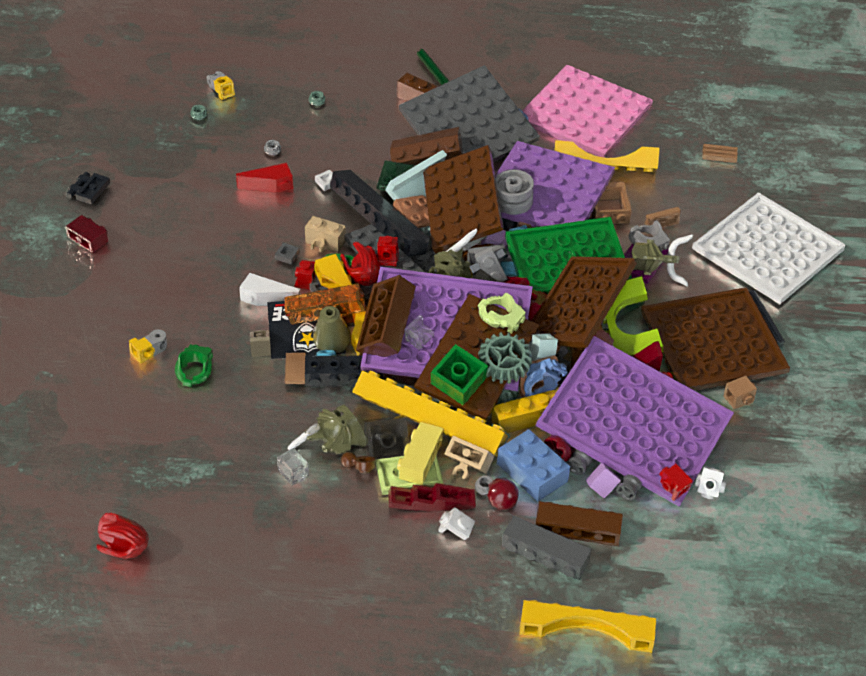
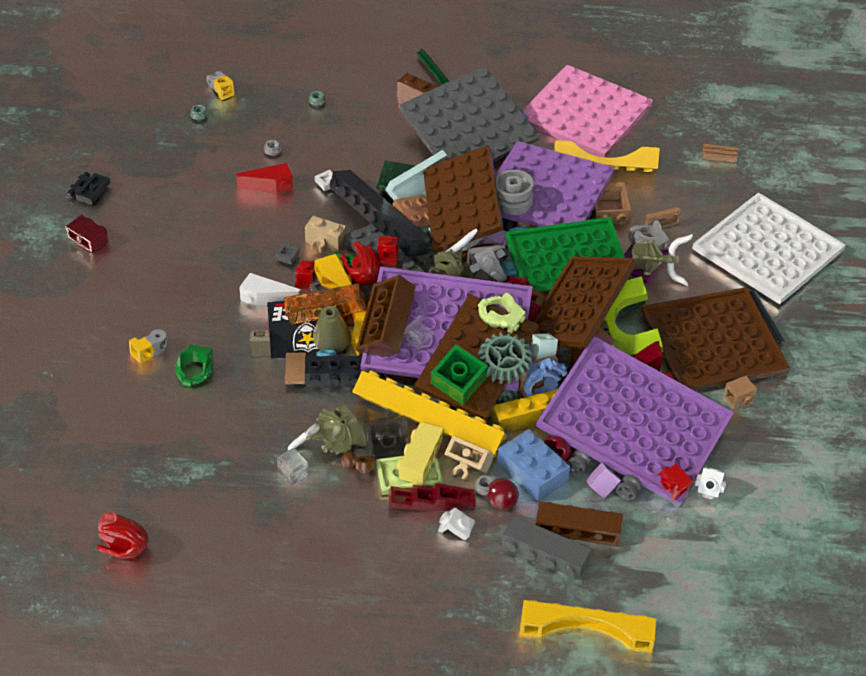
(421, 147): reddish brown slope -> none

